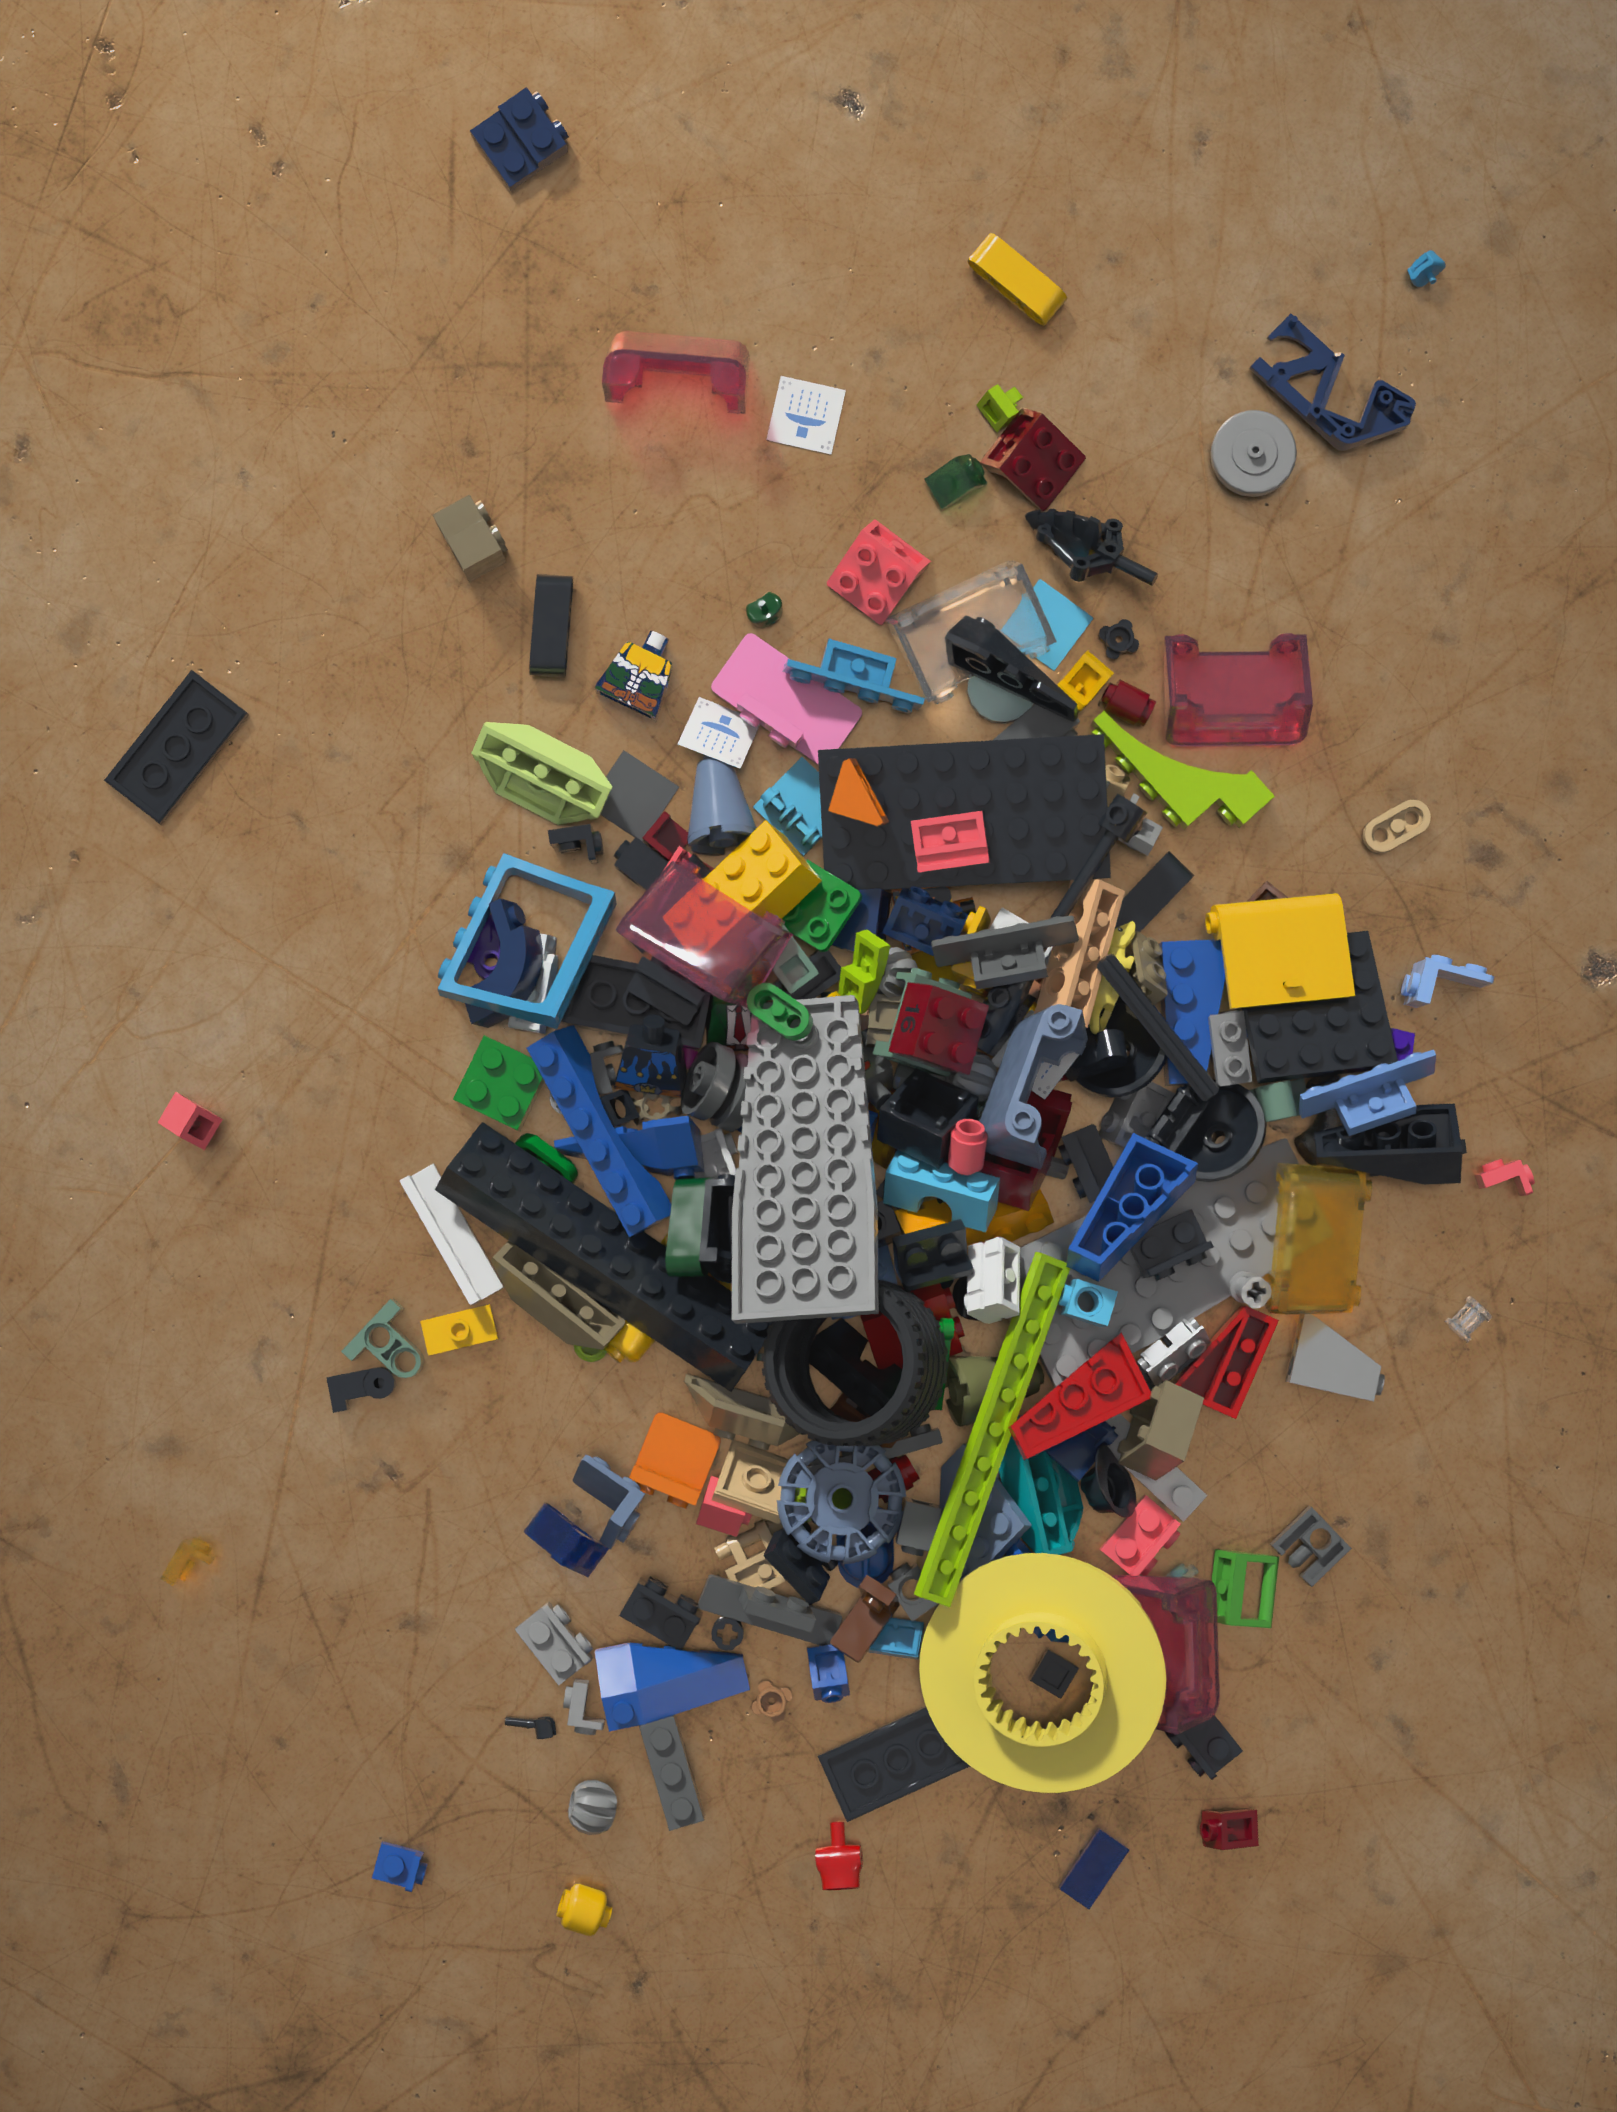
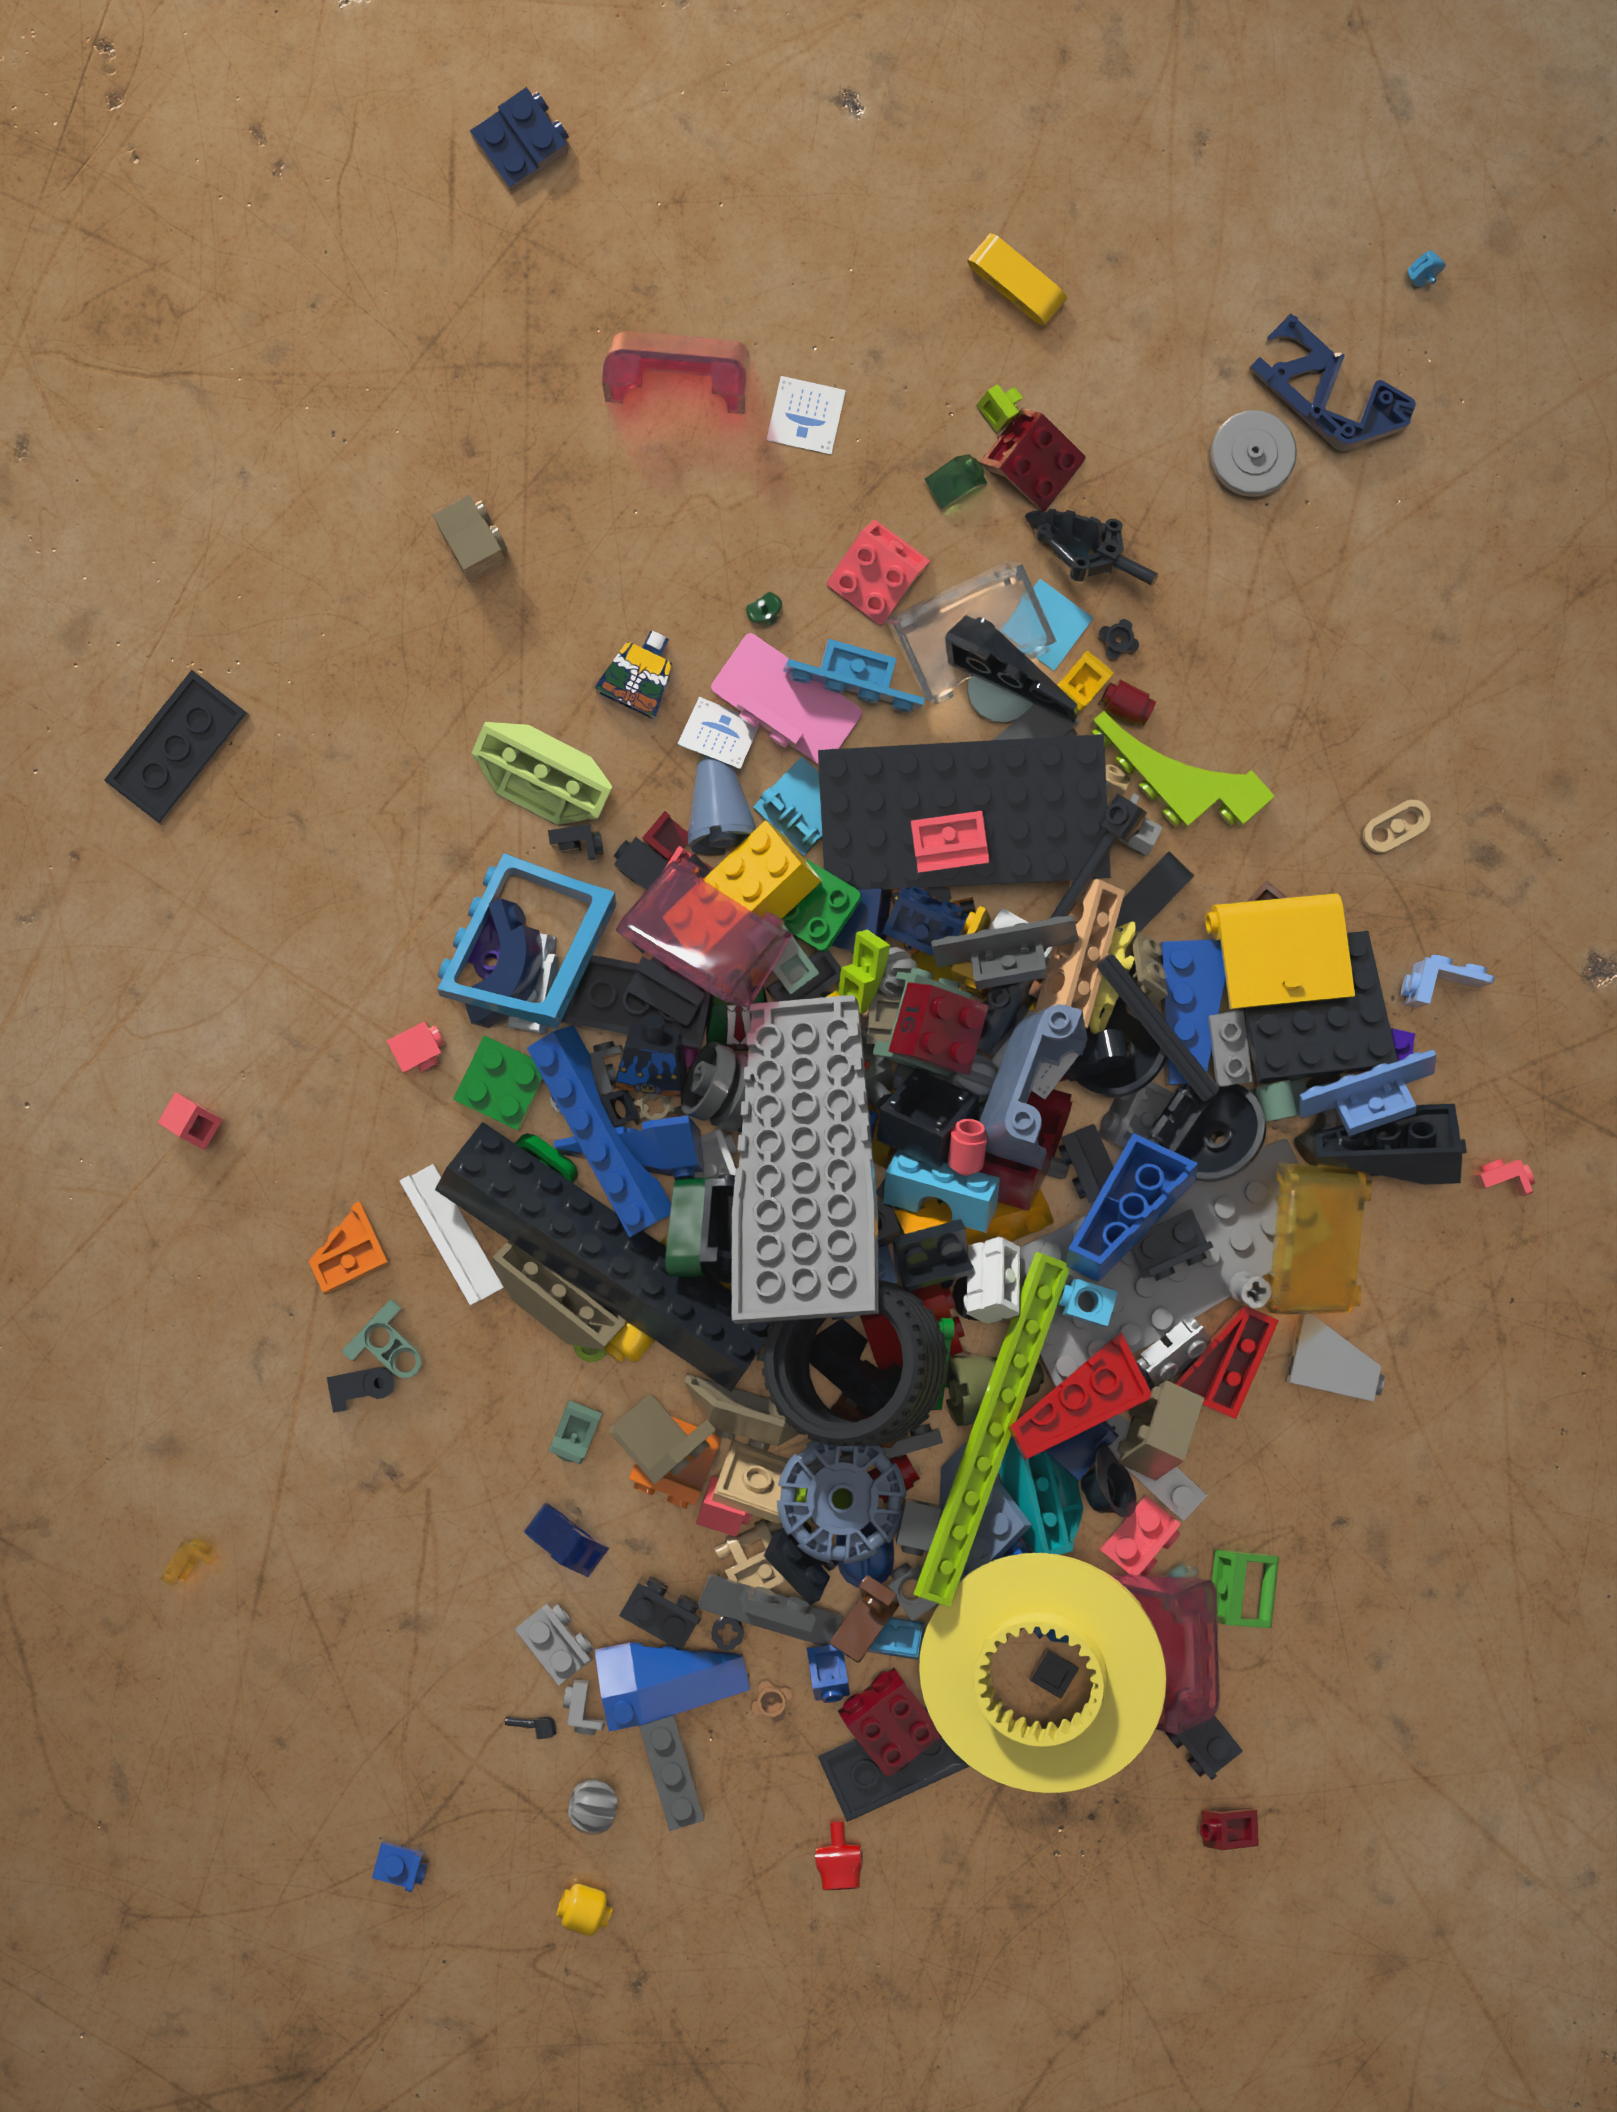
(348, 1253): none -> orange wing
(417, 1048): none -> coral brick
(459, 1329): yellow plate -> none
(551, 625): black beam -> none
(575, 1432): none -> sand green bracket
(617, 1493): sand blue bracket -> none
(636, 795): dark grey sticker -> none
(657, 1440): none -> dark tan bracket
(781, 1013): green plate -> none
(855, 797): orange slope -> none
(889, 1722): none -> dark red bracket
(1094, 1868): clear blue plate -> none
(1237, 694): clear pink windscreen -> none
(1301, 1529): dark grey brick -> none
(1468, 1319): clear bush -> none

